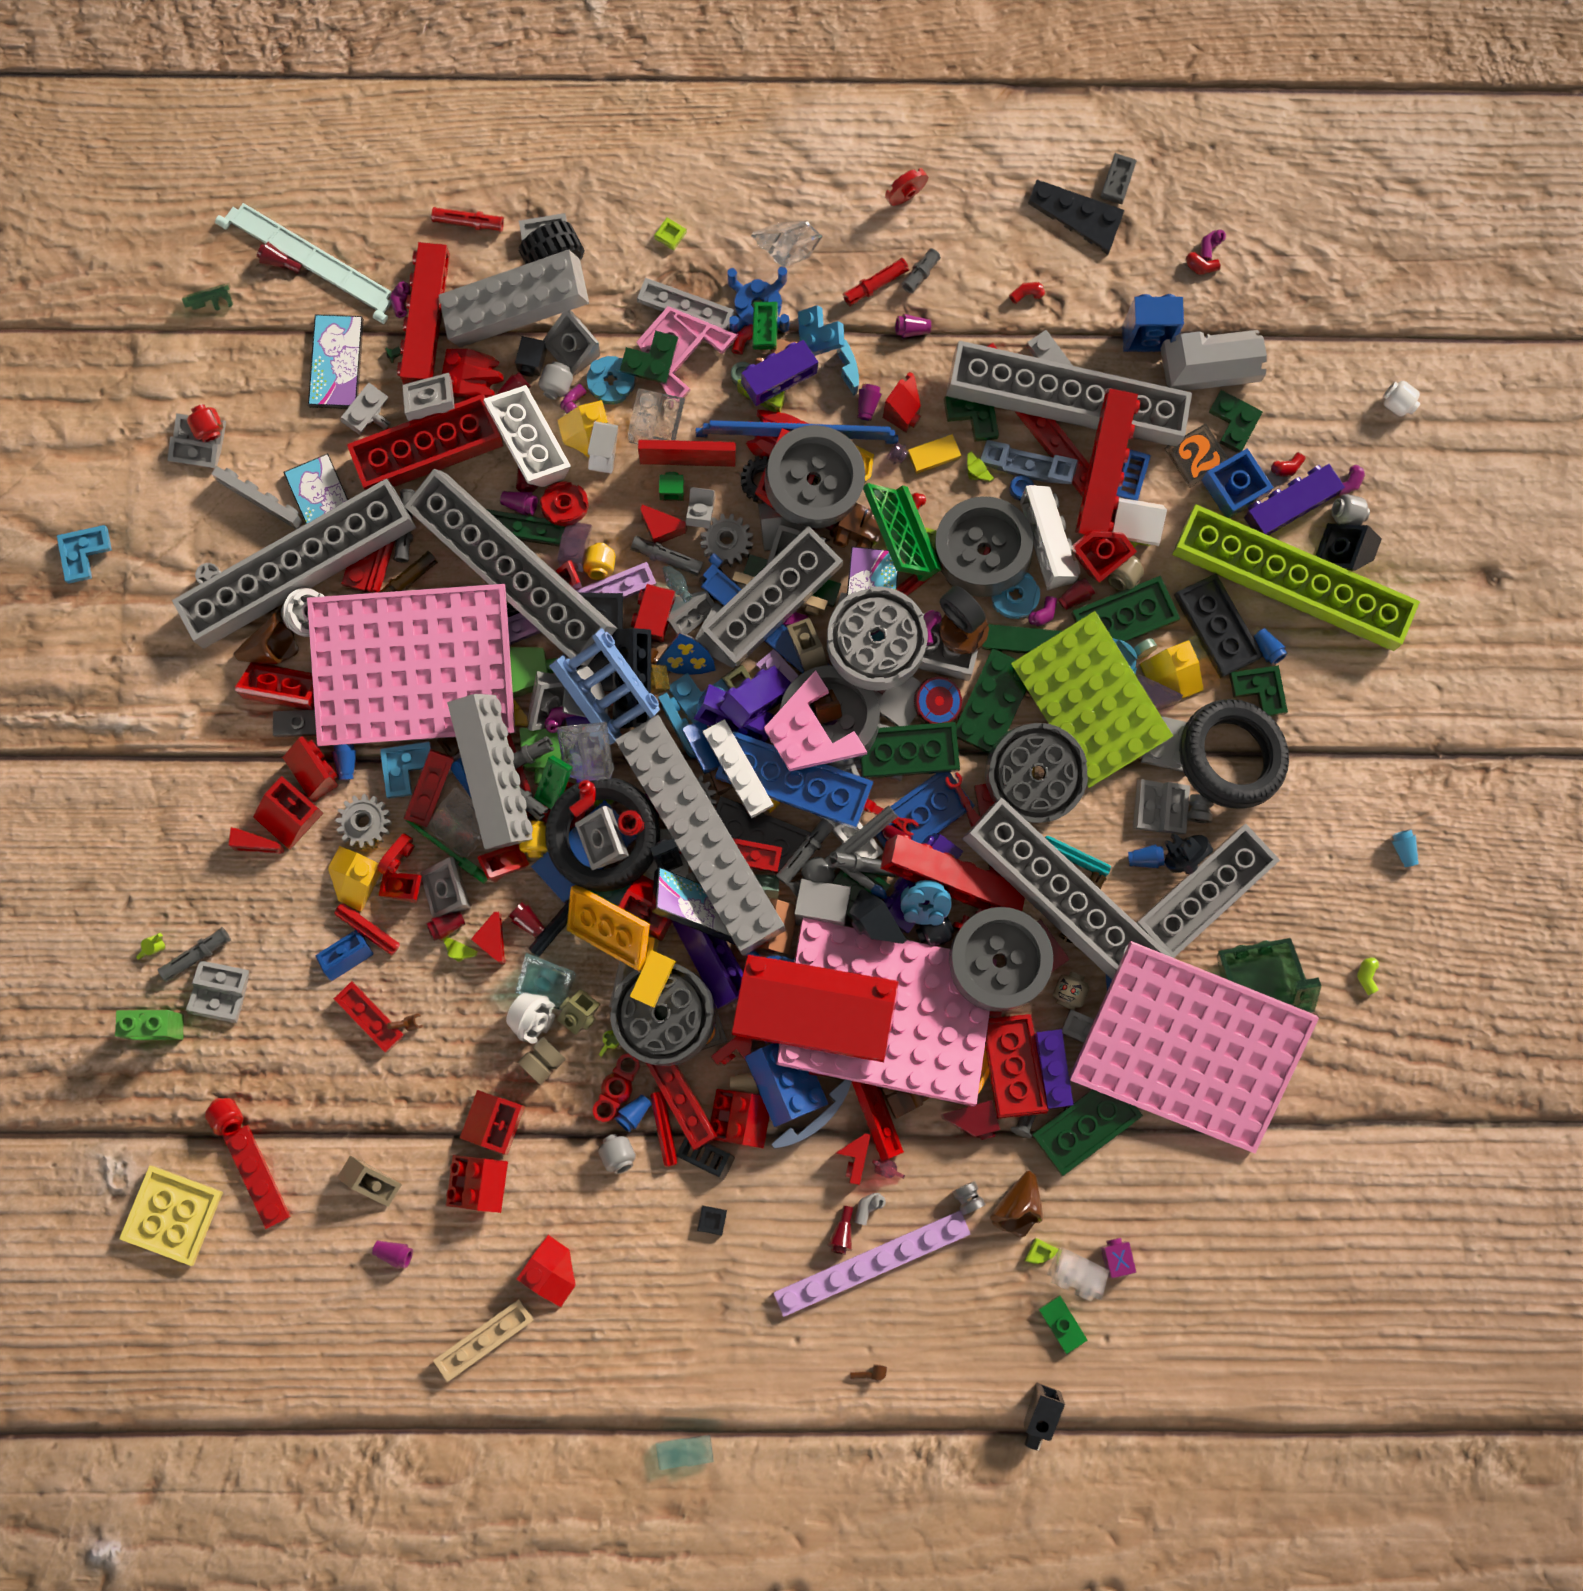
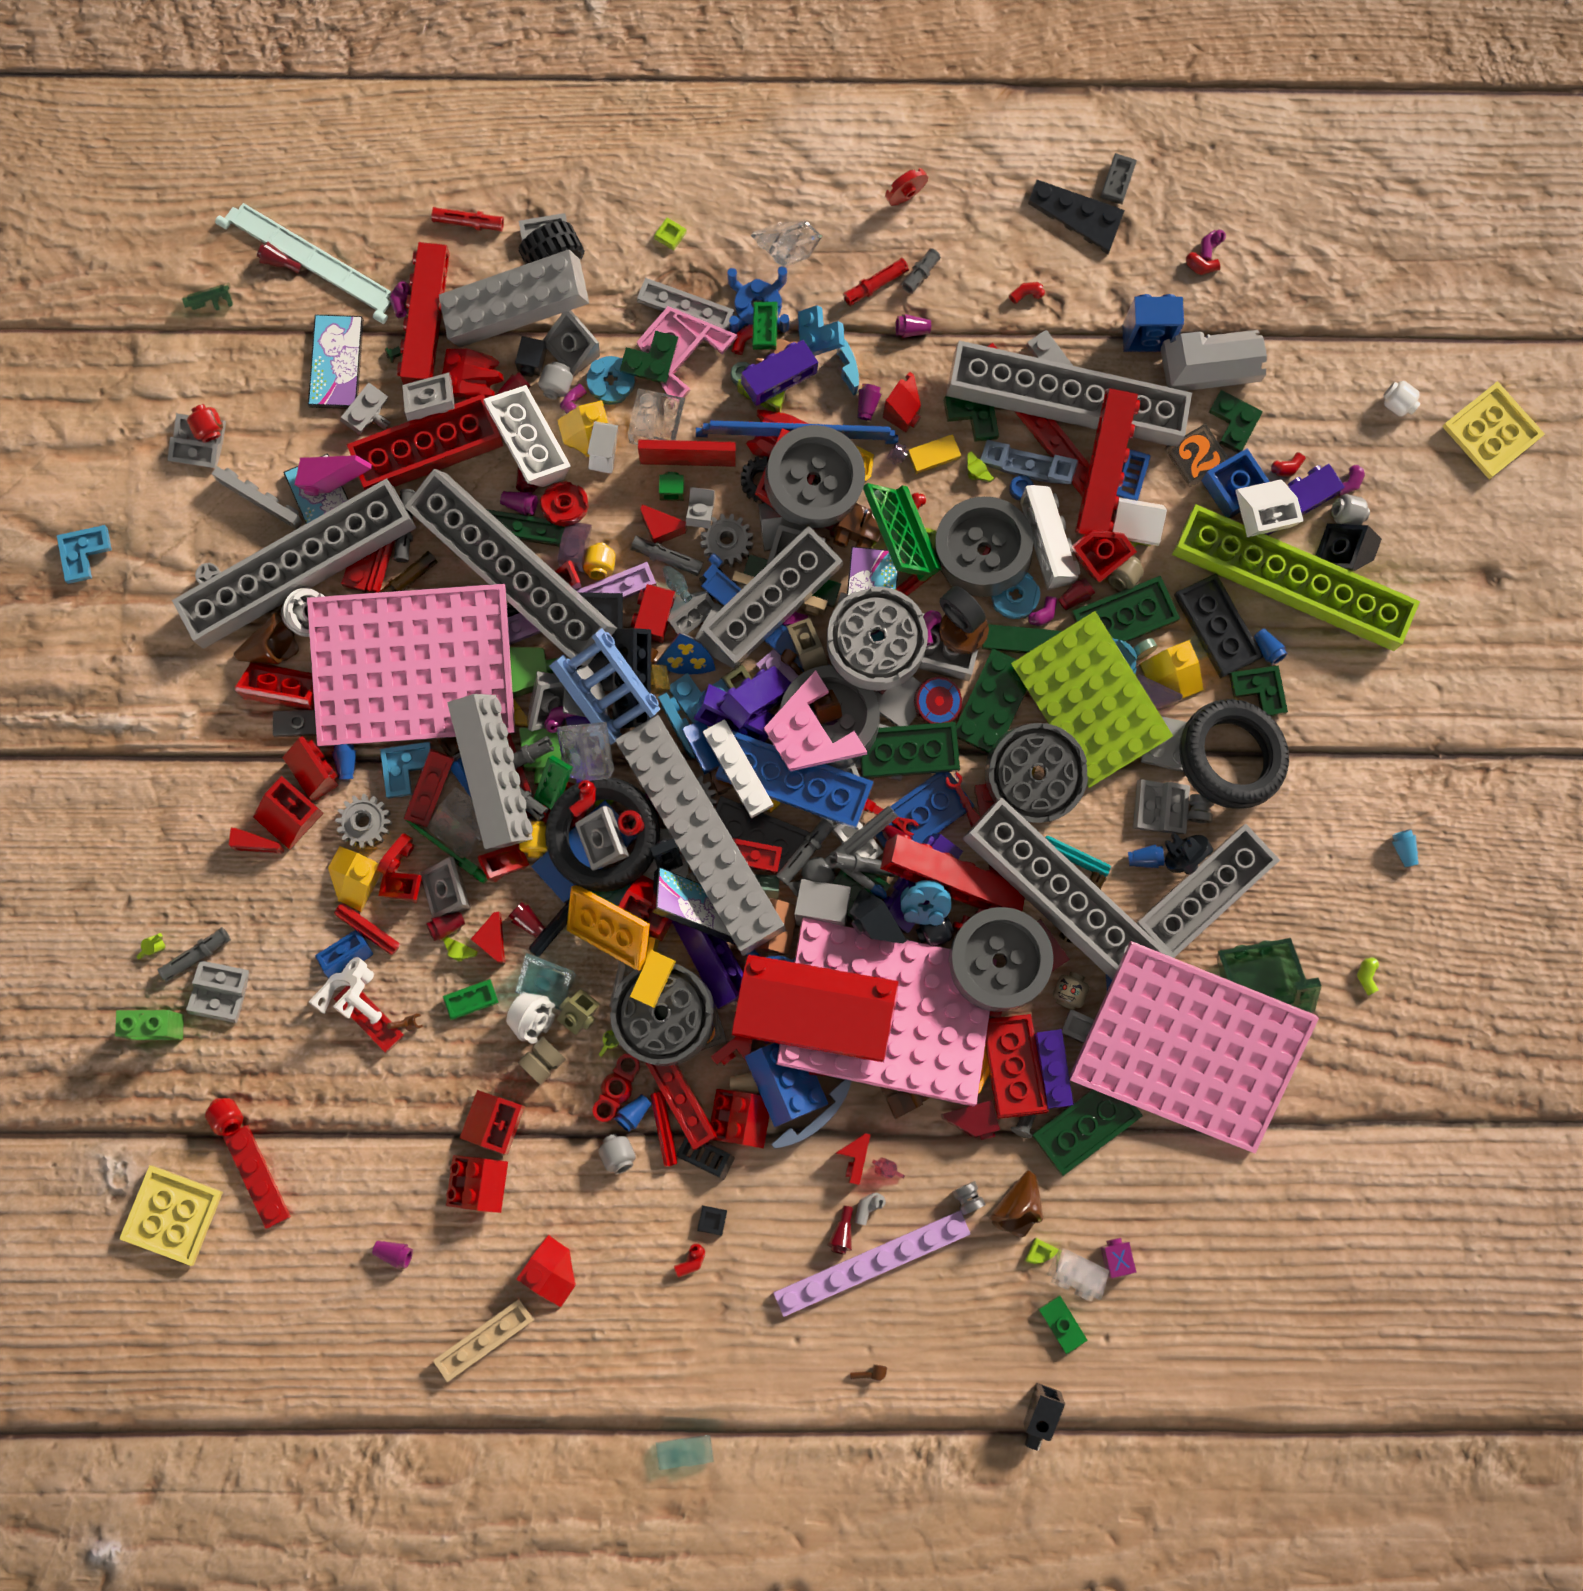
(328, 473): none -> dark pink slope
(356, 976): none -> white piece
(368, 1181): dark tan slope -> none
(470, 999): none -> green plate
(693, 1262): none -> red arm
(788, 657): none -> reddish brown hand
(878, 1120): red plate -> none
(1268, 507): none -> white slope
(1493, 430): none -> light yellow plate

